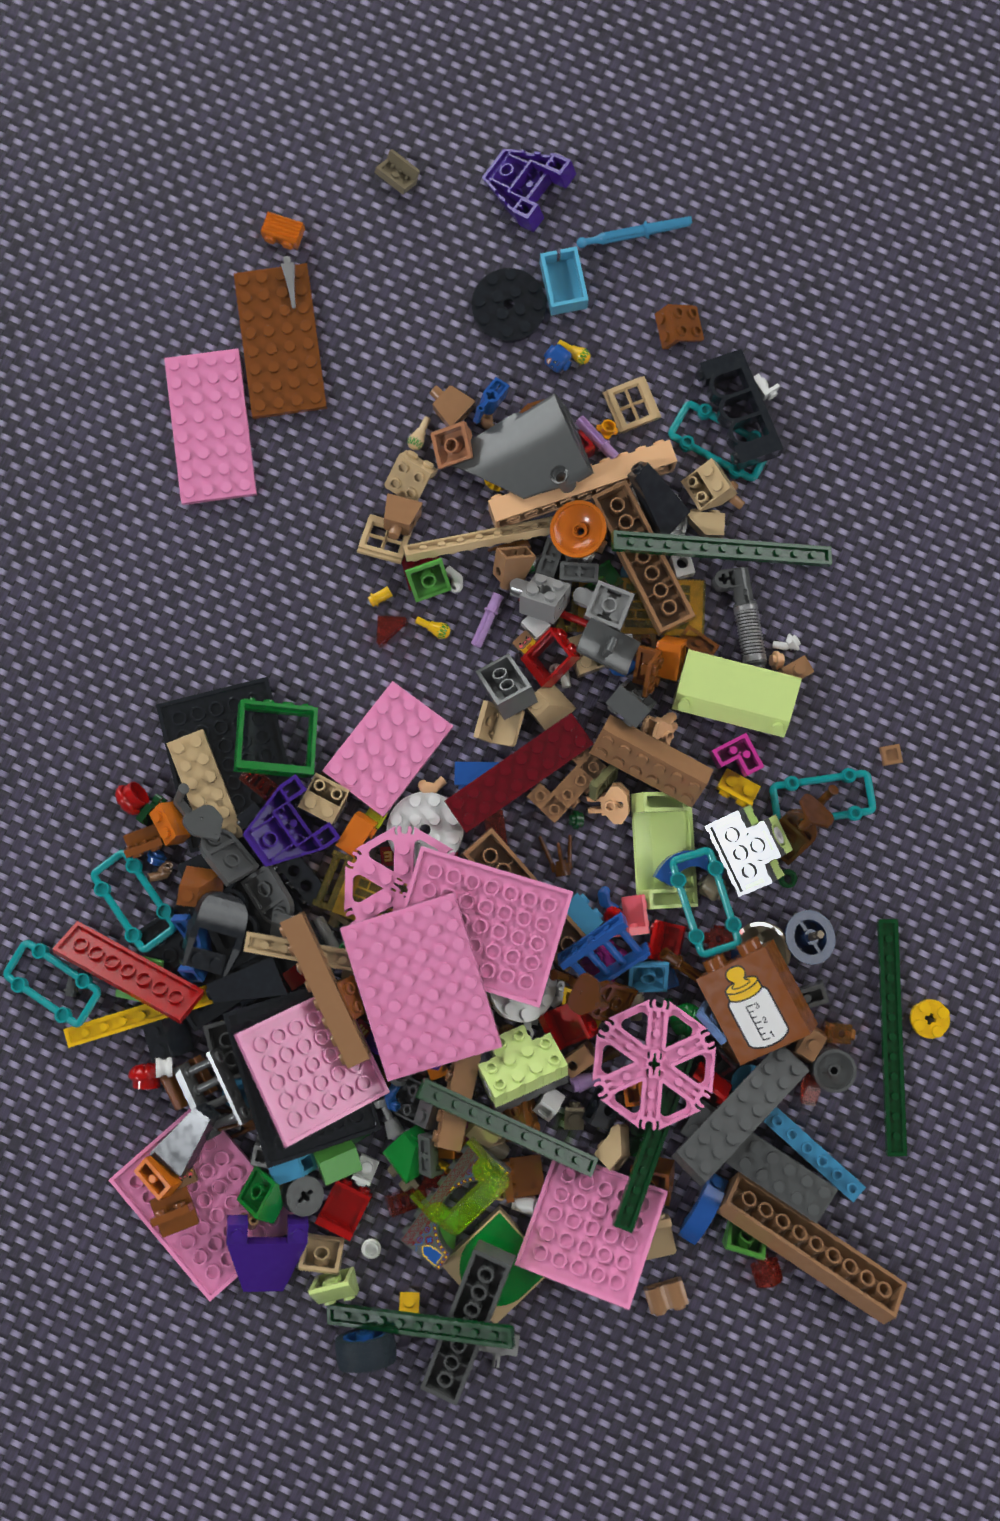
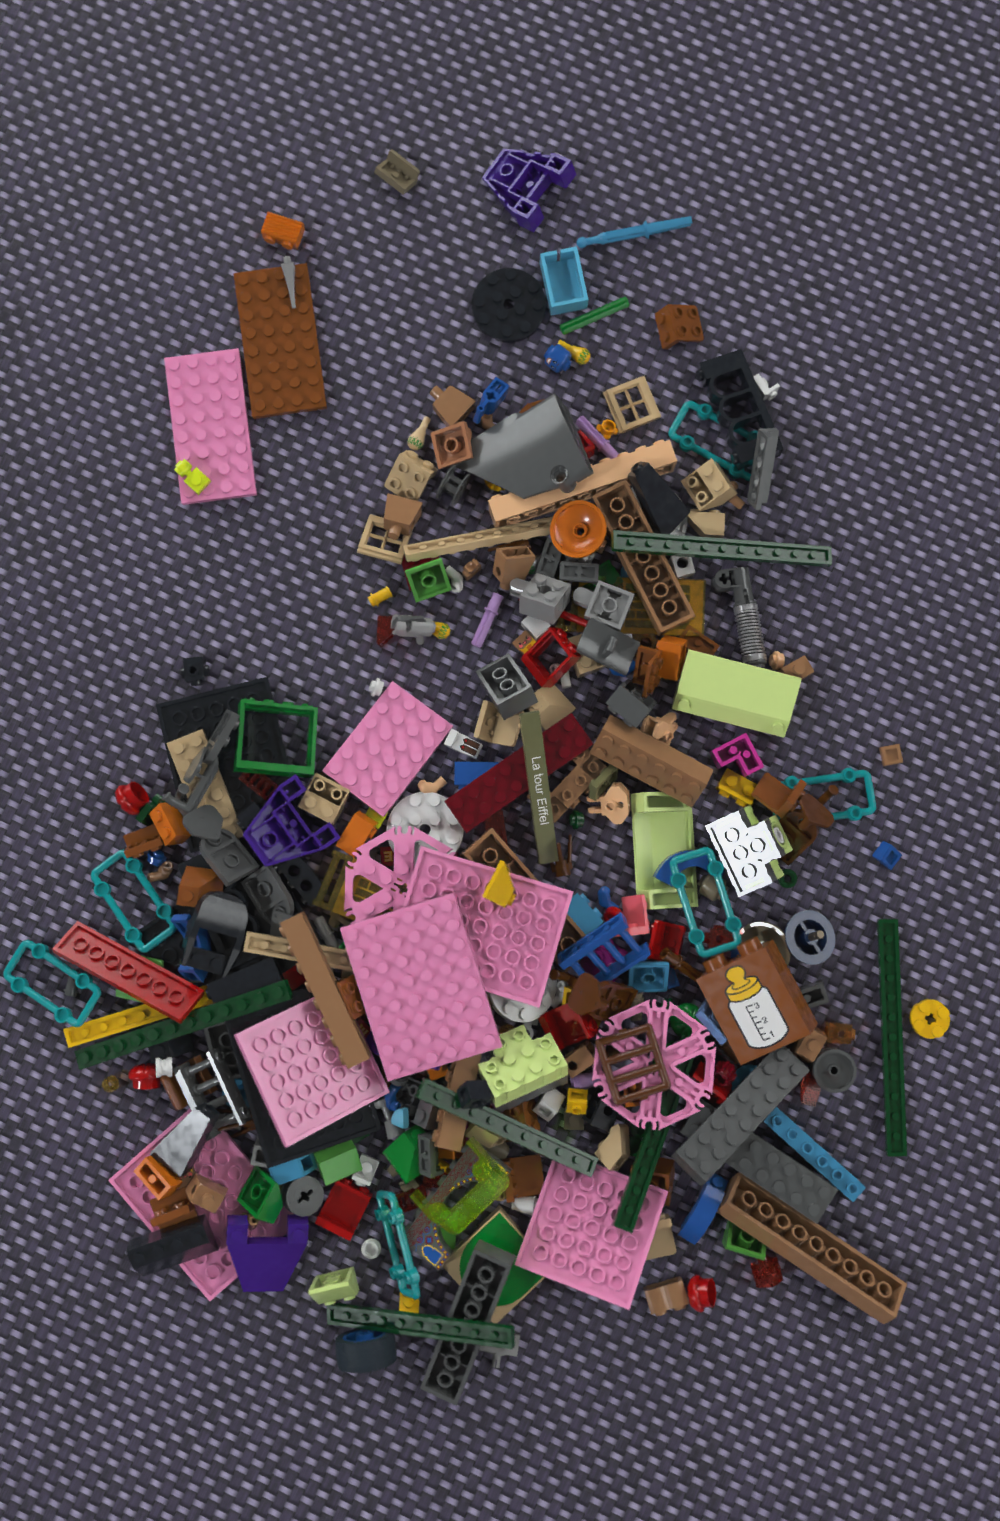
(110, 1088): none -> clear yellow hinge
(171, 1246): none -> black slope
(194, 479): none -> neon yellow plate
(195, 664): none -> black brick
(195, 1021): none -> dark green plate
(207, 755): none -> dark grey plate
(207, 1192): none -> medium nougat torso
(322, 1254): tan slope -> none
(376, 687): none -> white plate
(397, 1271): none -> teal bar
(401, 1118): none -> medium azure tile
(412, 626): none -> light grey piece
(453, 485): none -> dark grey piece
(463, 744): none -> white leg
(471, 569): none -> medium nougat plate
(474, 1094): none -> black brick
(500, 887): none -> yellow slope
(538, 787): none -> olive tile
(577, 1101): none -> yellow bracket
(594, 315): none -> green axle
(658, 1067): none -> reddish brown bar
(701, 1293): none -> red piece
(724, 1073): none -> dark red gear
(762, 467): none -> dark grey fence
(778, 796): none -> dark orange bracket
(791, 643): white plate -> none
(887, 855): none -> blue slope

